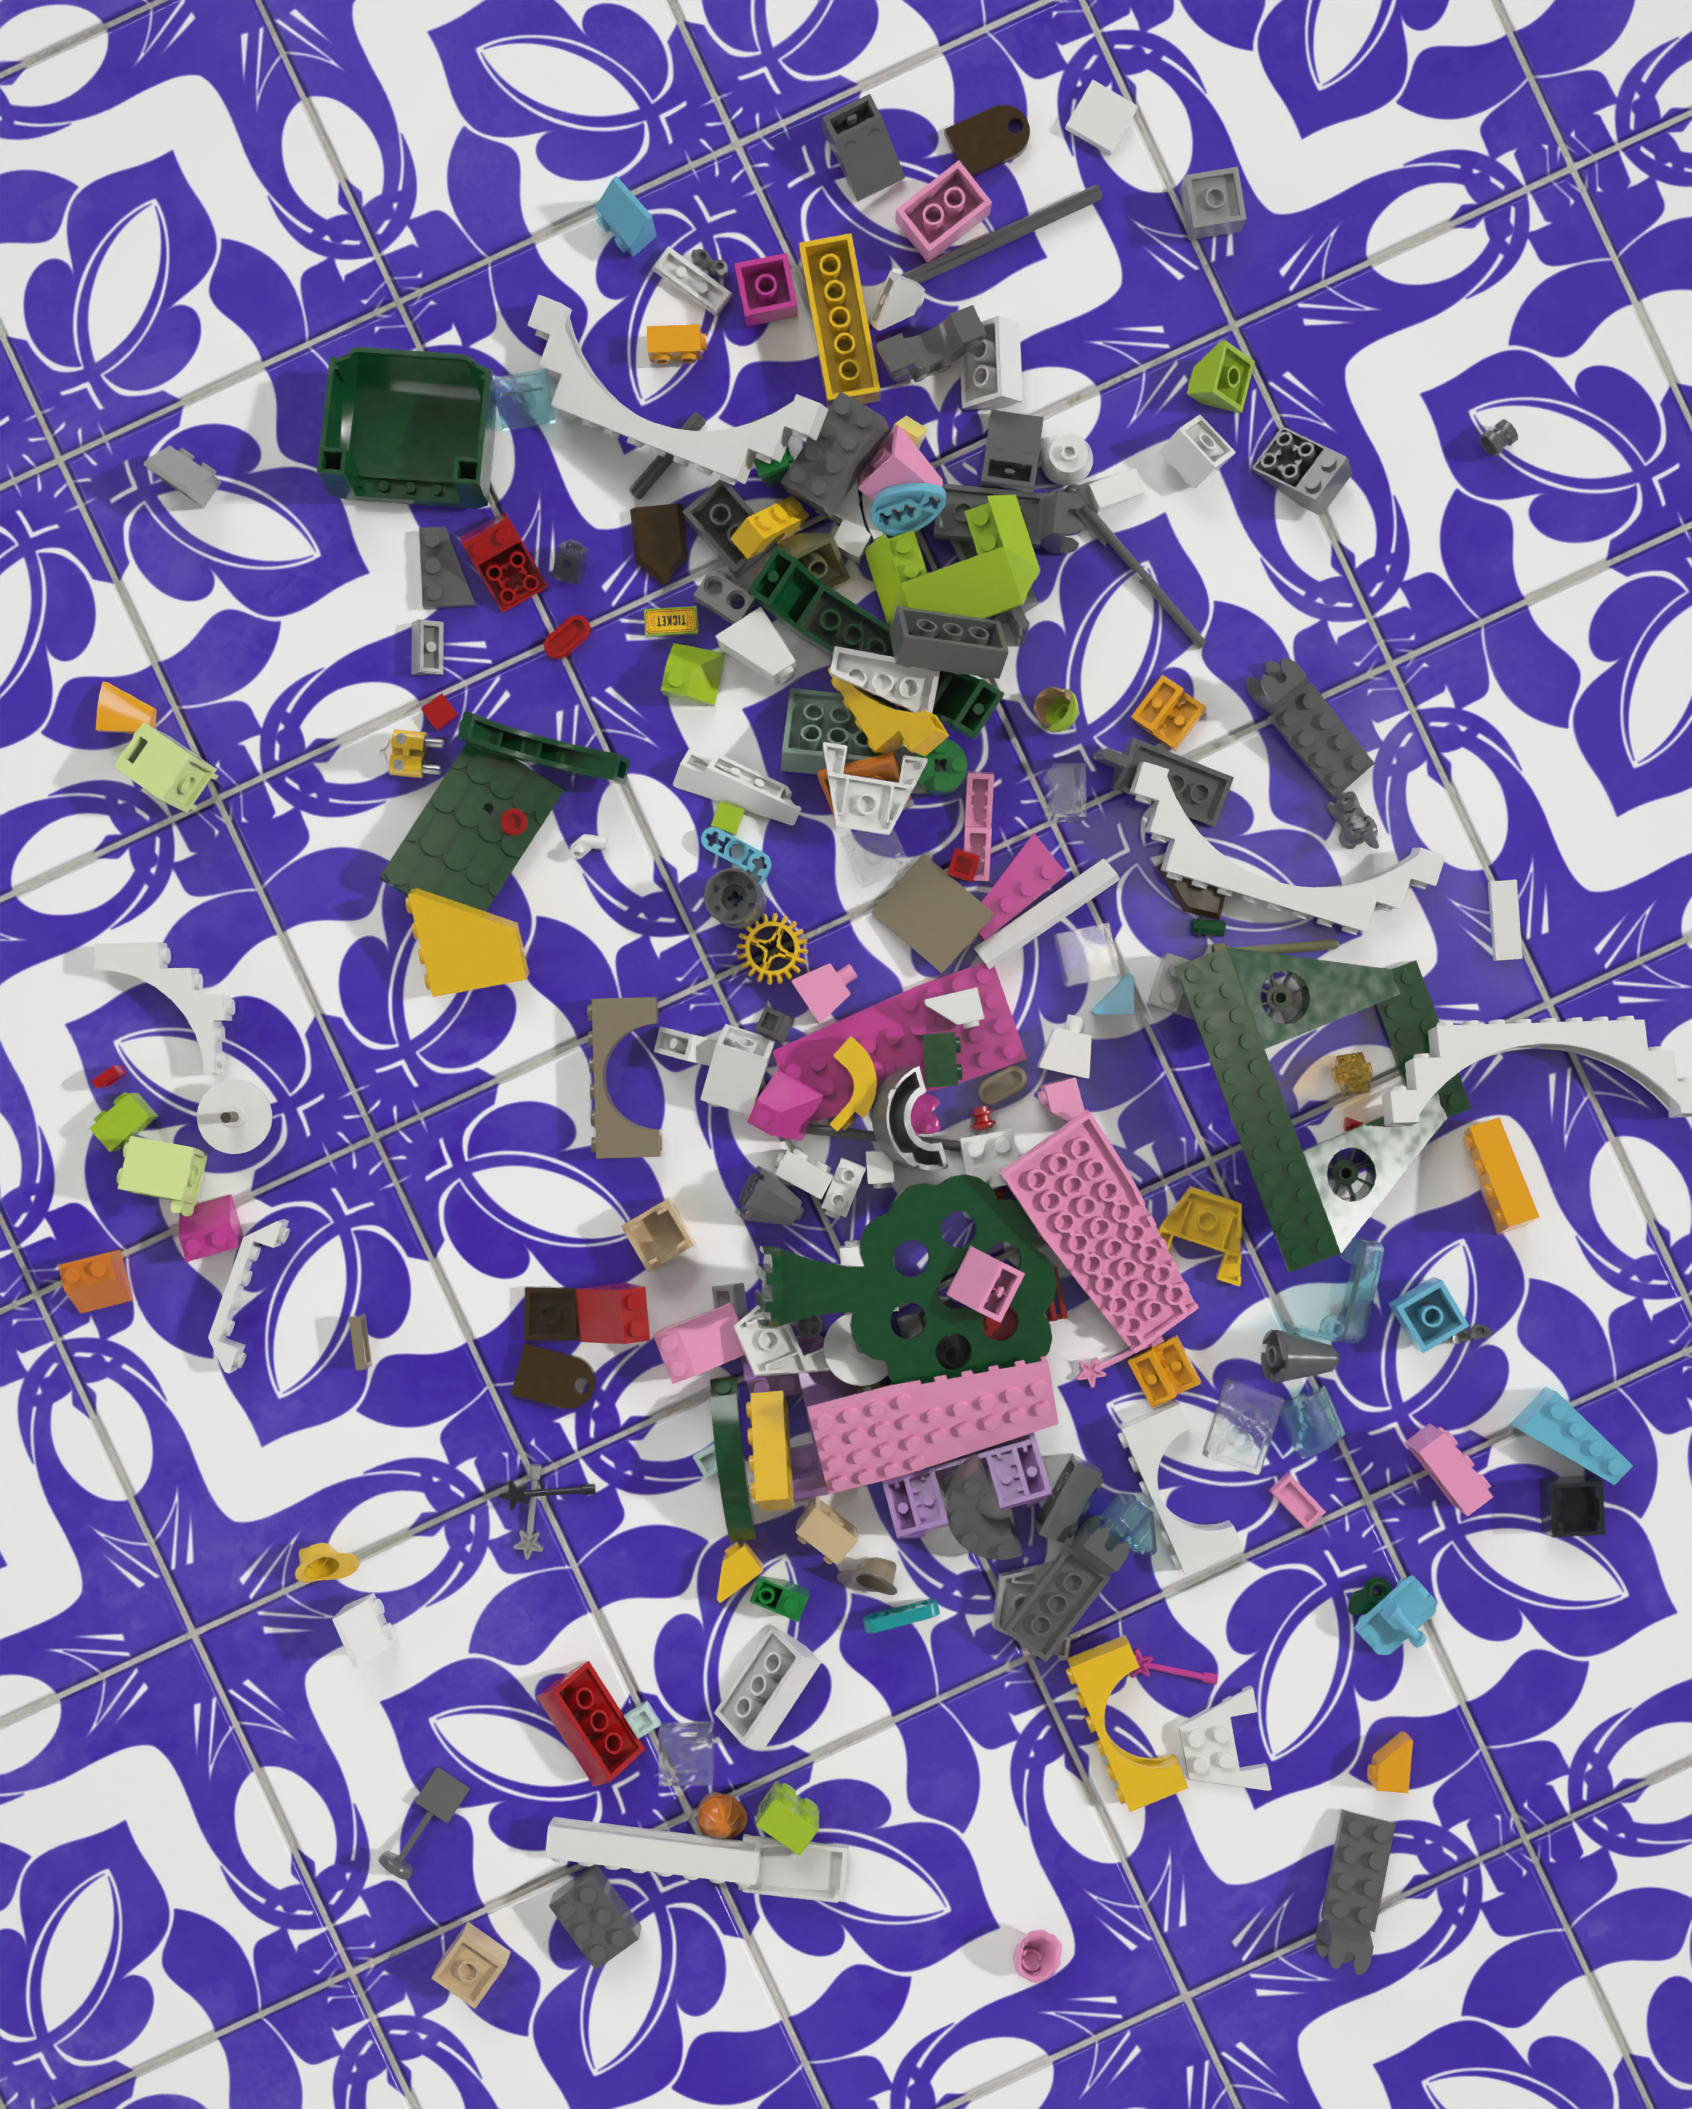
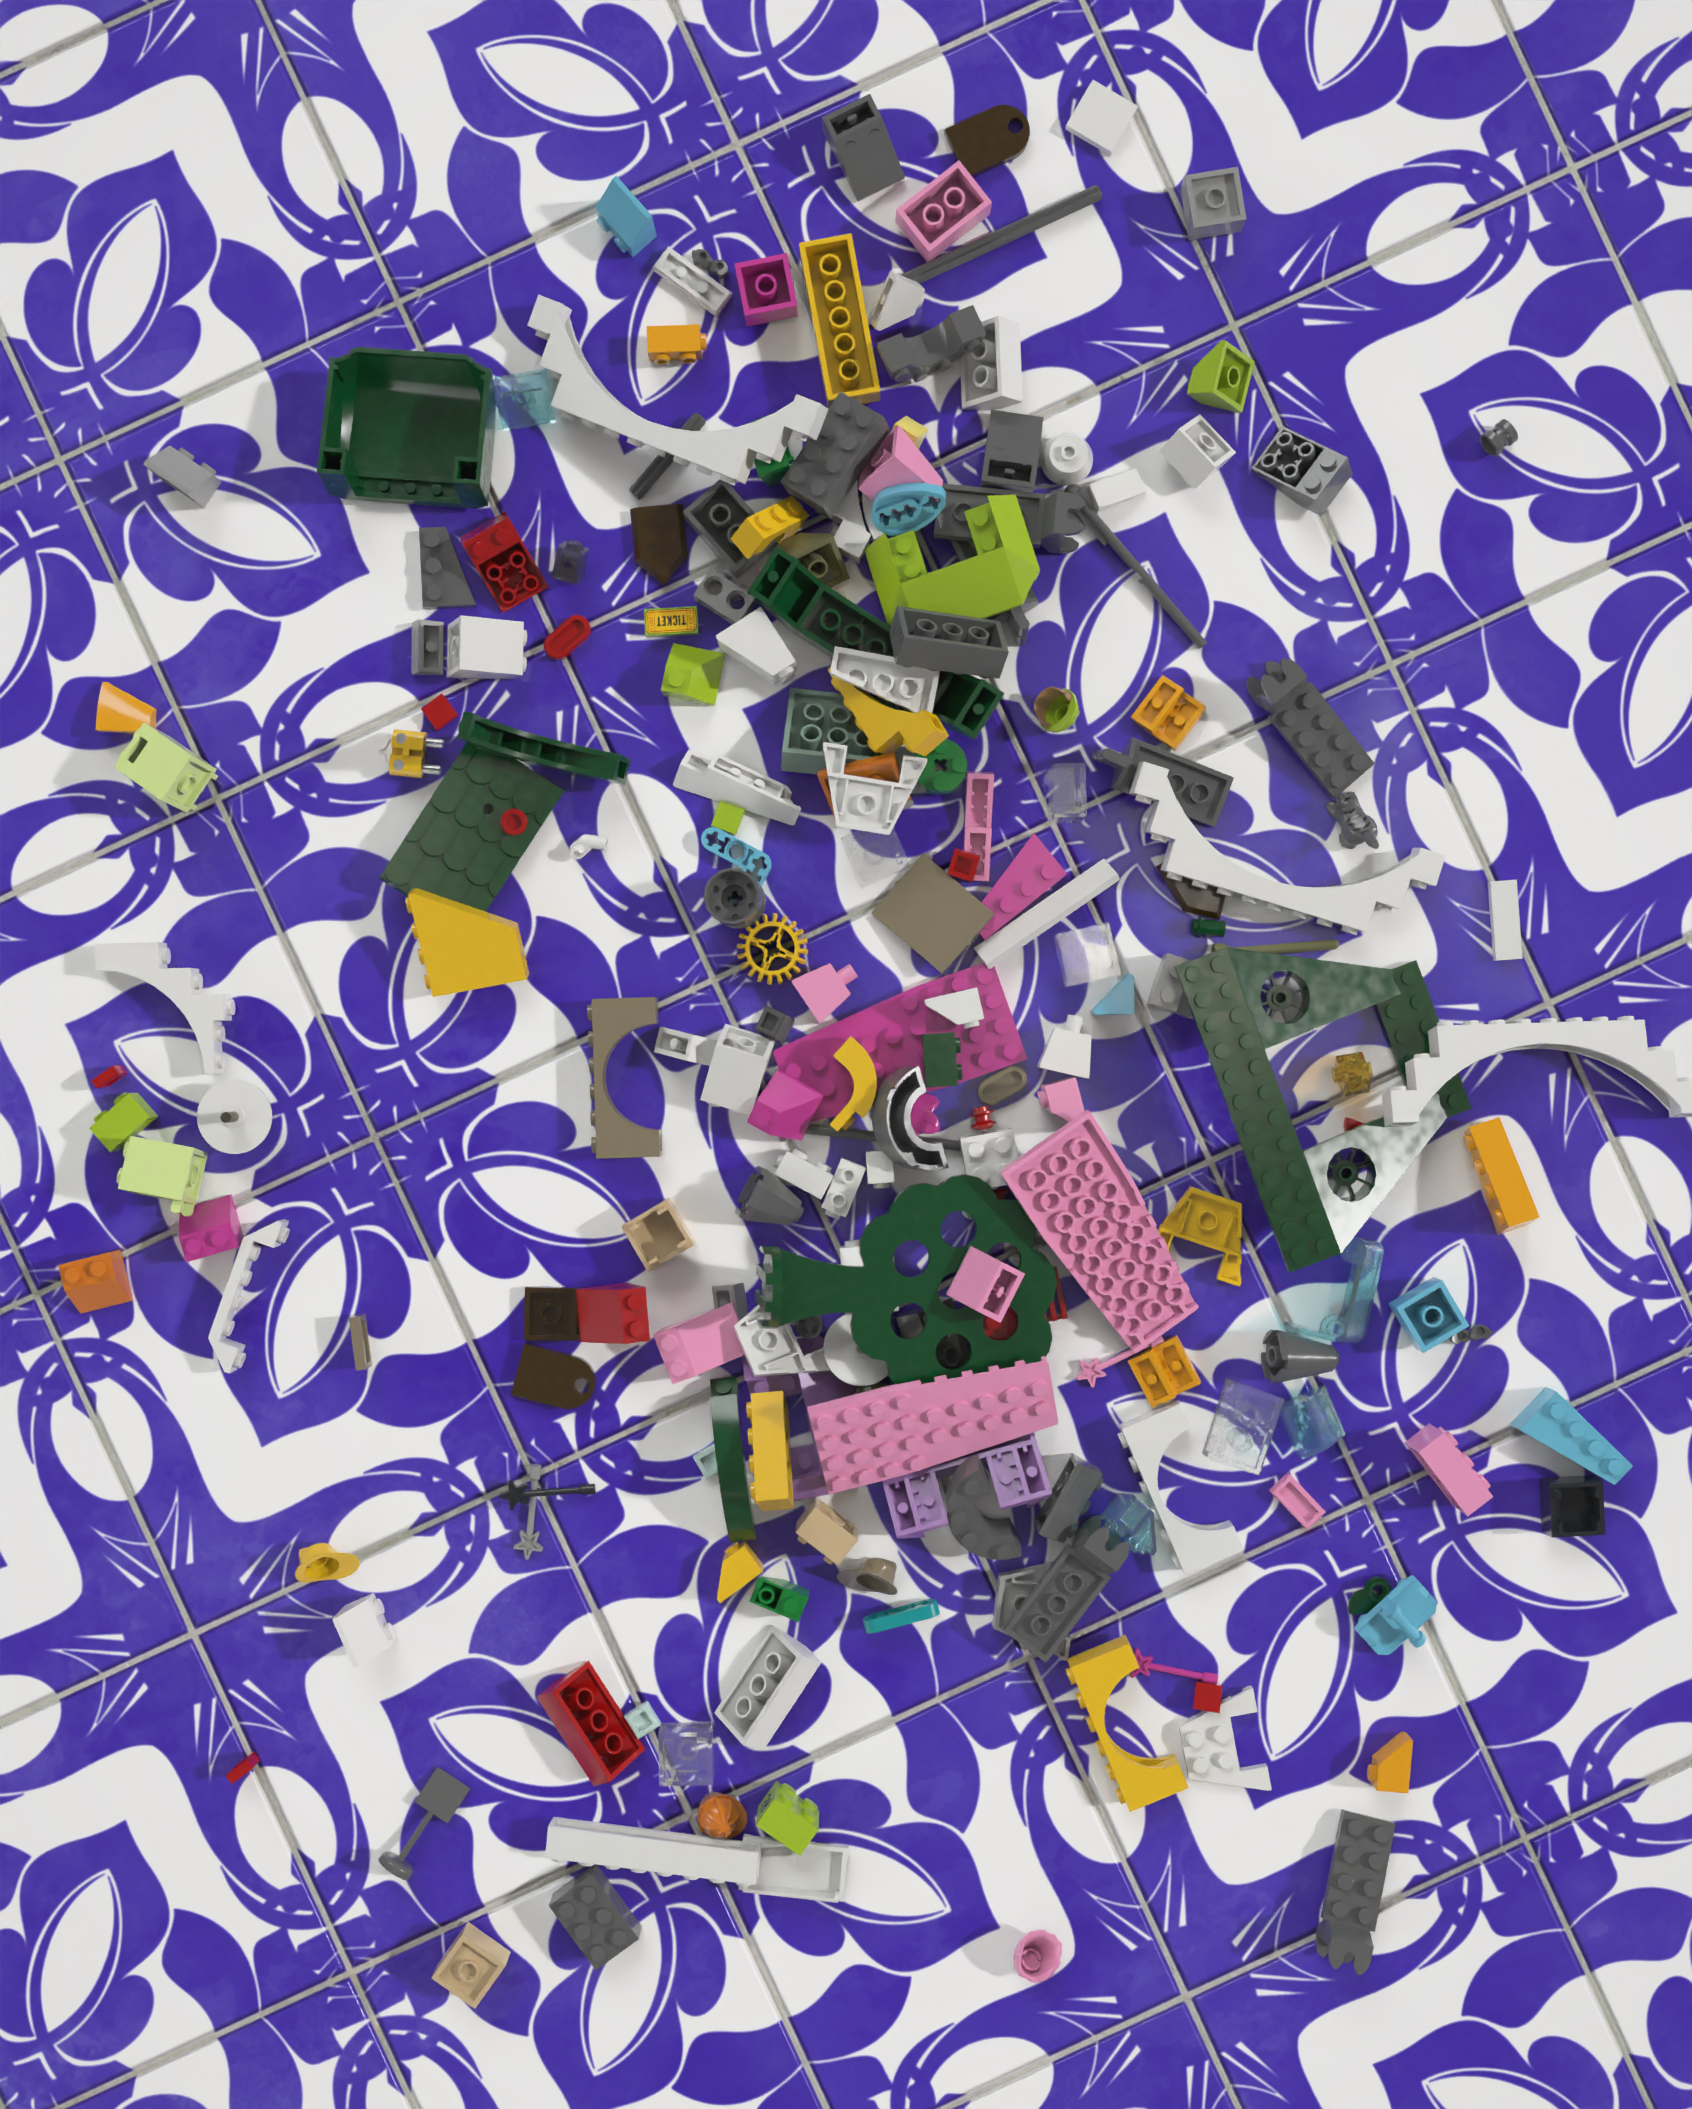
(242, 1767): none -> red tile
(485, 648): none -> white slope
(1207, 1697): none -> red tile

